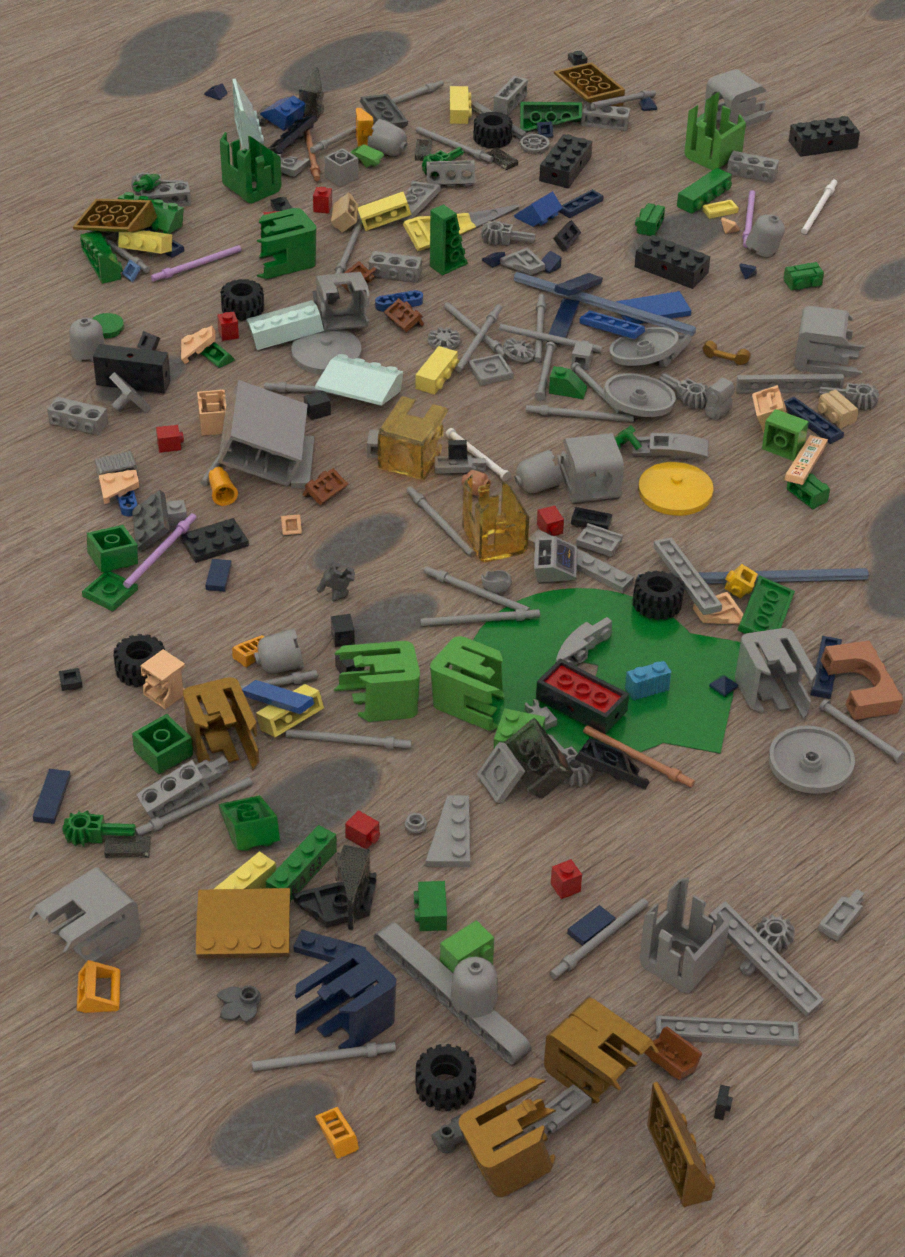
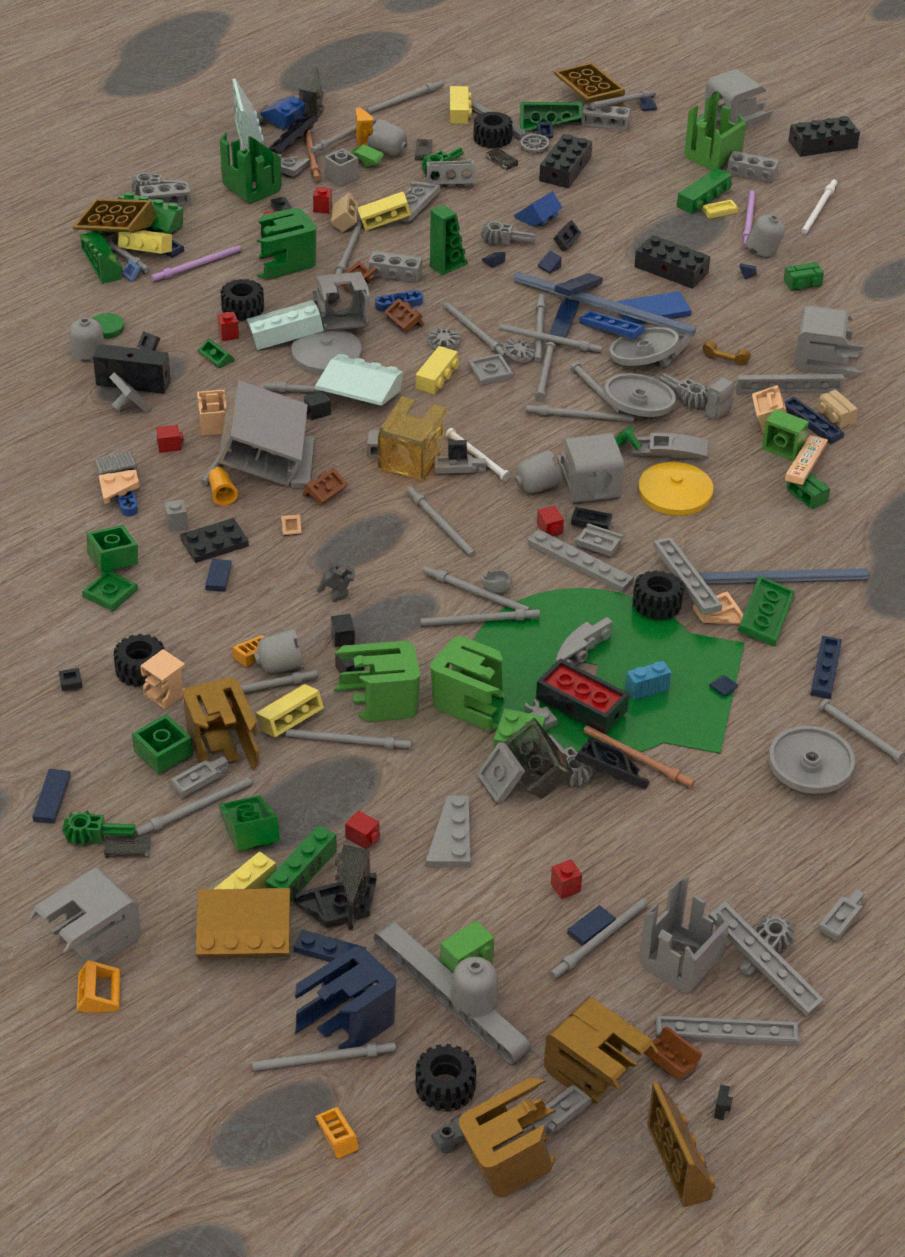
(77, 415): light grey brick -> none
(147, 182): green arm -> none
(150, 520): dark grey plate -> none
(173, 790): light grey brick -> none
(181, 528): lavender bar -> none
(196, 342): light nougat wing -> none
(216, 92): dark blue slope -> none
(237, 1003): dark grey plate -> none
(278, 696): blue tile -> none
(383, 108): dark grey plate -> none
(415, 823): light grey plate -> none
(419, 227): light yellow plate -> none
(431, 906): green piece -> none
(478, 154): light grey bar -> none
(478, 480): nougat head -> none
(491, 318): light grey bar -> none
(509, 527): clear yellow piece -> none
(510, 95): light grey brick -> none
(523, 261): light grey wing -> none
(555, 559): light grey slope -> none
(566, 383): green slope -> none
(577, 58): black plate -> none
(581, 203): dark blue tile -> none
(583, 354): light grey brick -> none
(650, 219): green brick -> none
(729, 226): light nougat slope -> none
(740, 581): yellow brick -> none
(782, 659): light grey piece -> none
(860, 395): light grey gear -> none
(863, 659): nougat arch -> none

